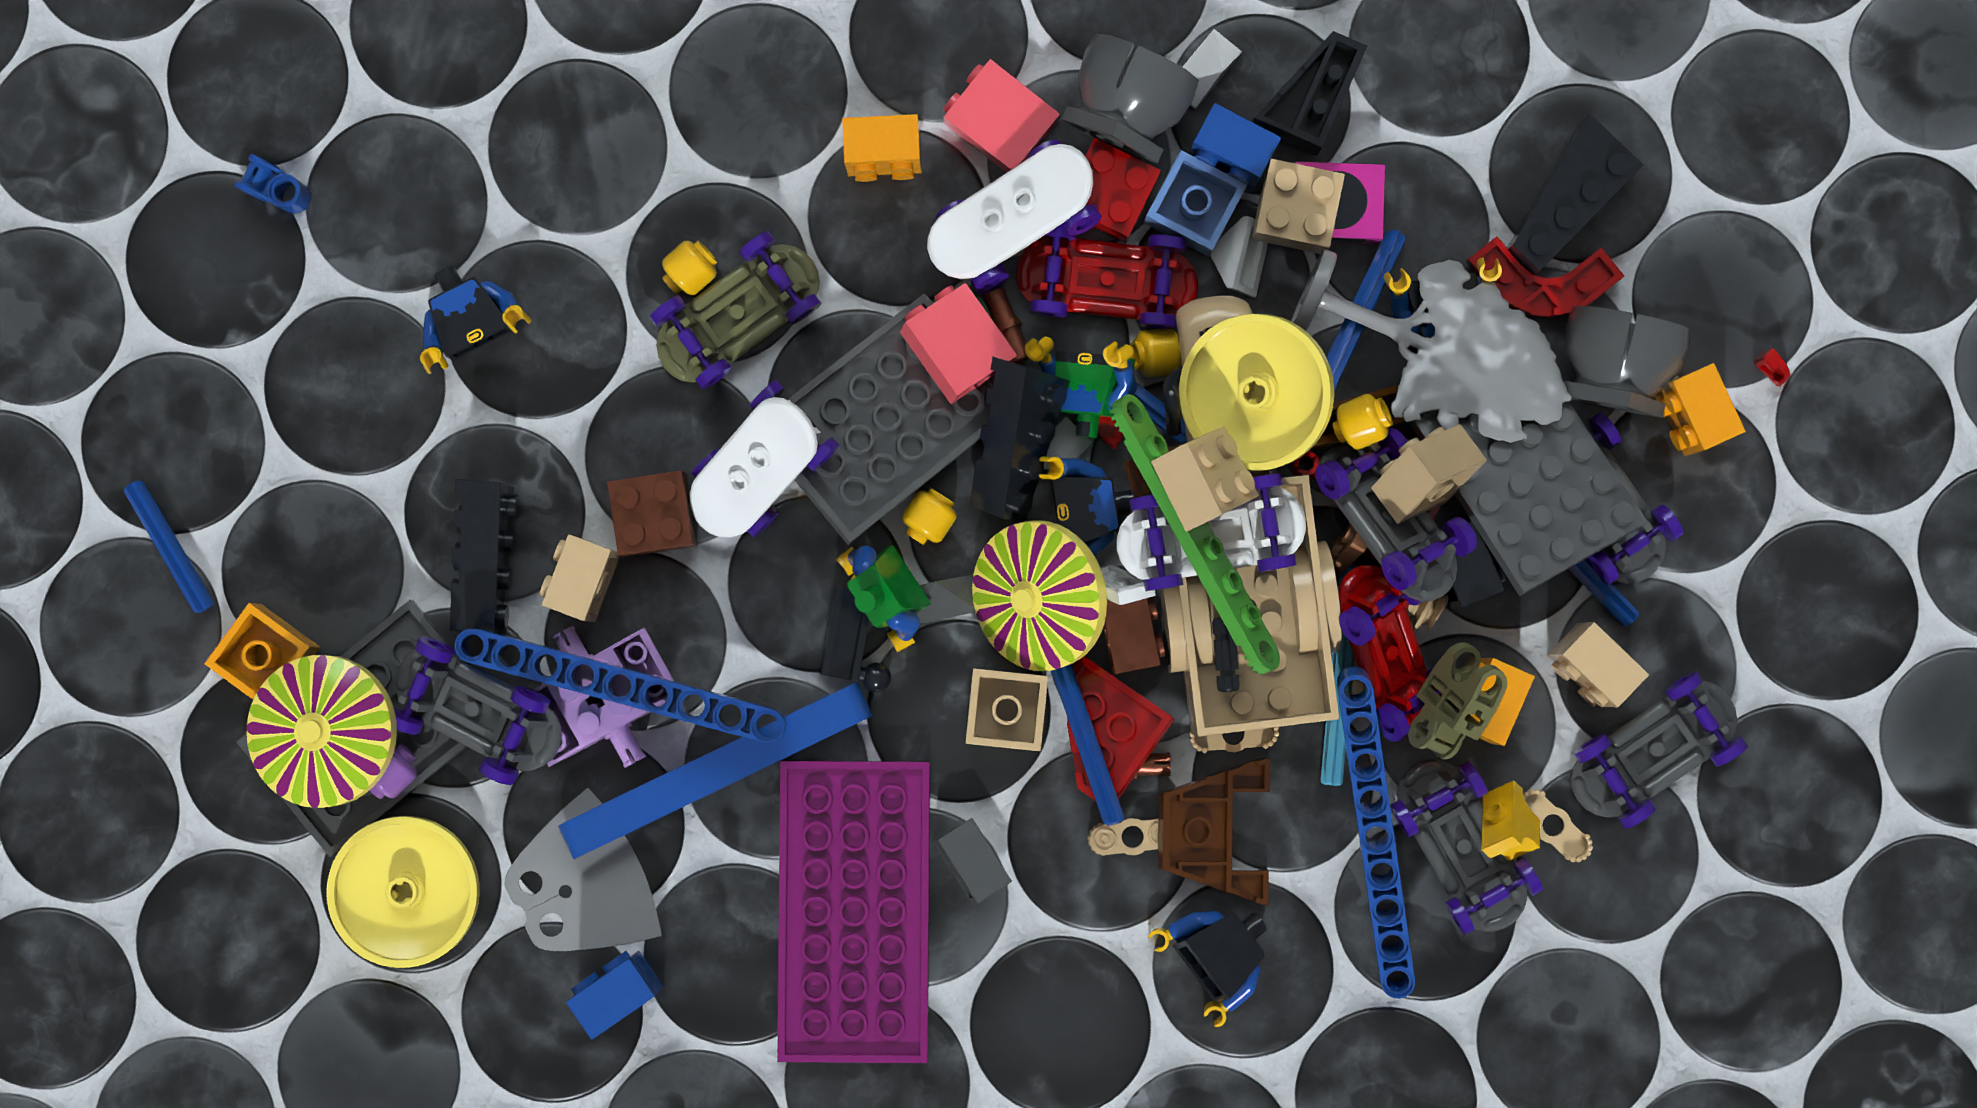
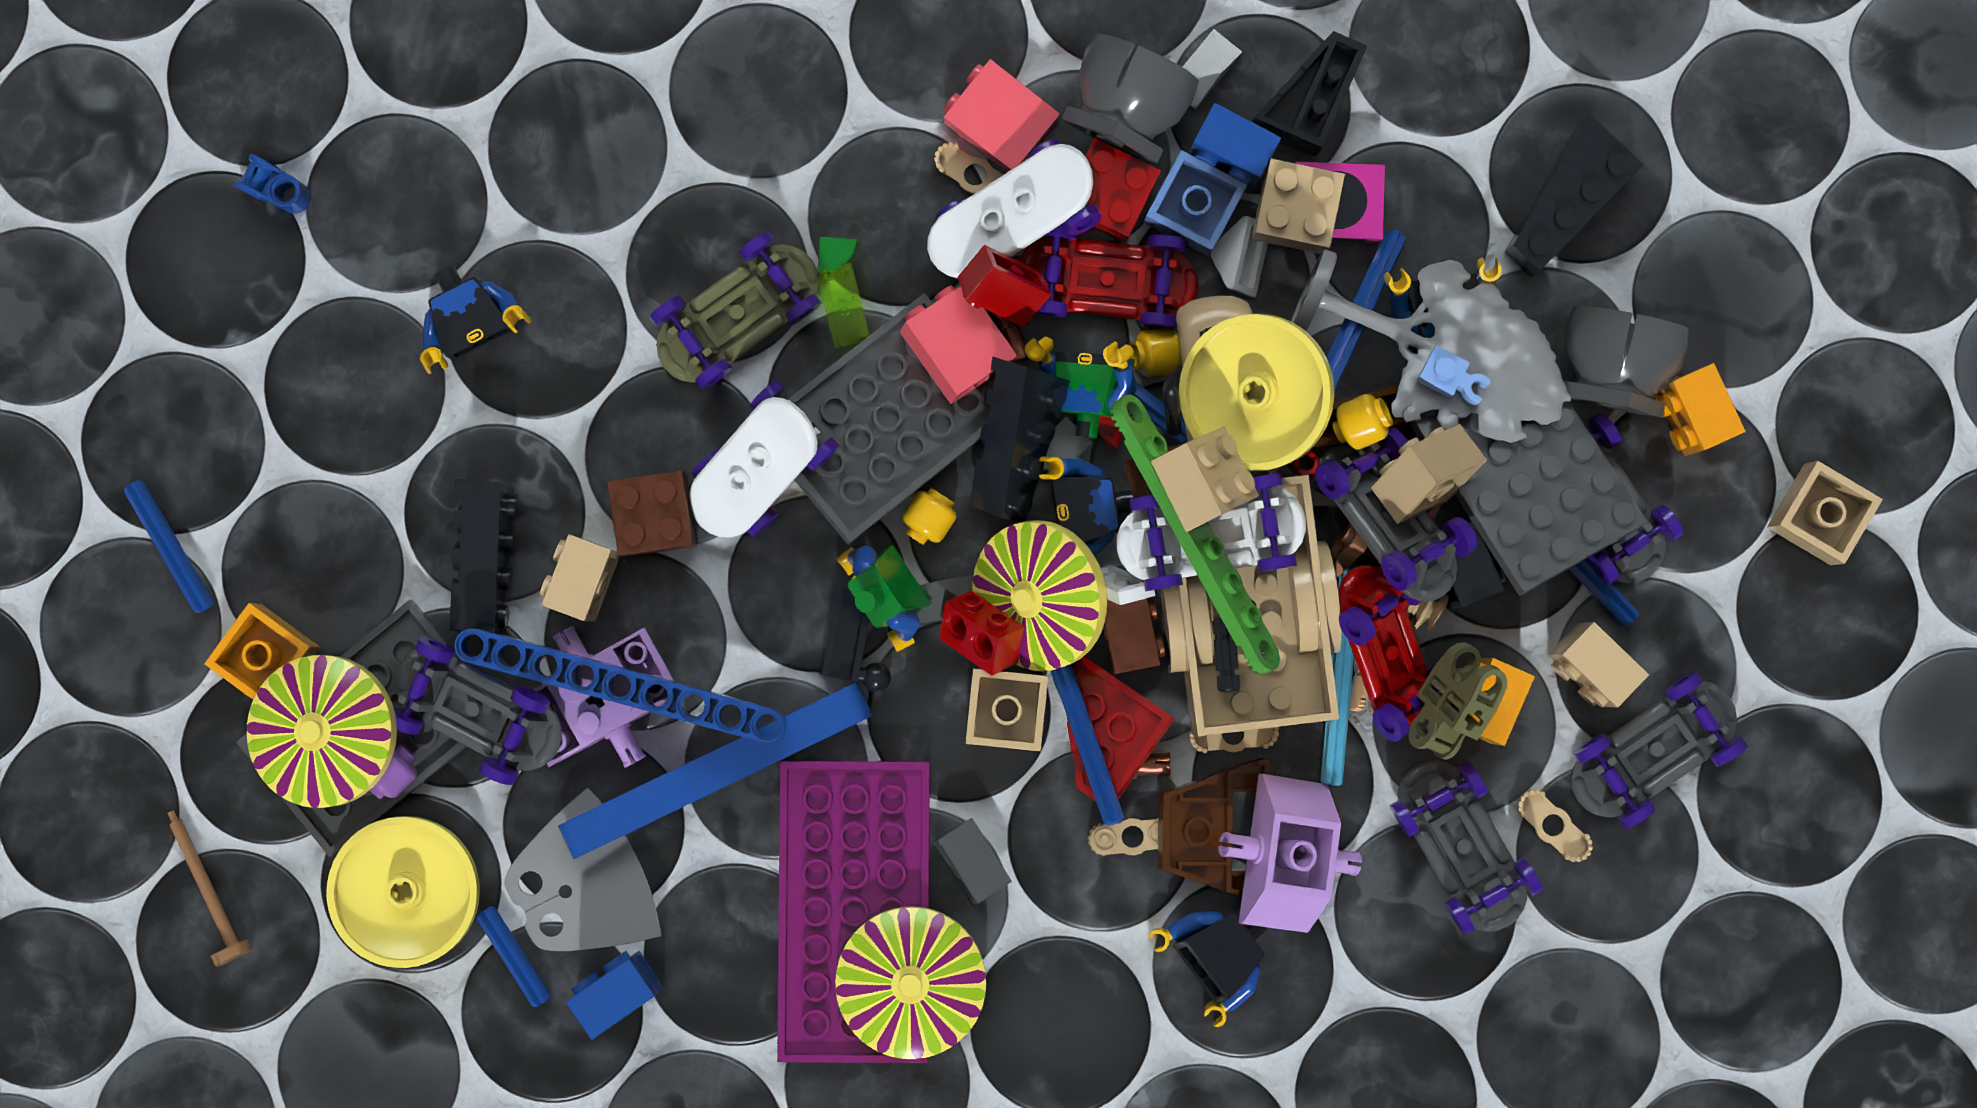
(234, 947): none -> medium nougat piece
(513, 956): none -> blue axle
(689, 268): yellow head -> none
(835, 252): none -> green tile
(843, 306): none -> clear neon green hinge
(882, 147): light orange brick -> none
(910, 982): none -> dish
(954, 162): none -> tan piece
(981, 632): none -> red brick
(1003, 286): none -> red brick
(1289, 854): none -> lavender slope
(1380, 850): blue beam -> none
(1448, 374): none -> light blue plate
(1508, 823): yellow brick -> none
(1548, 296): red plate -> none
(1773, 366): red tile -> none
(1824, 513): none -> tan brick

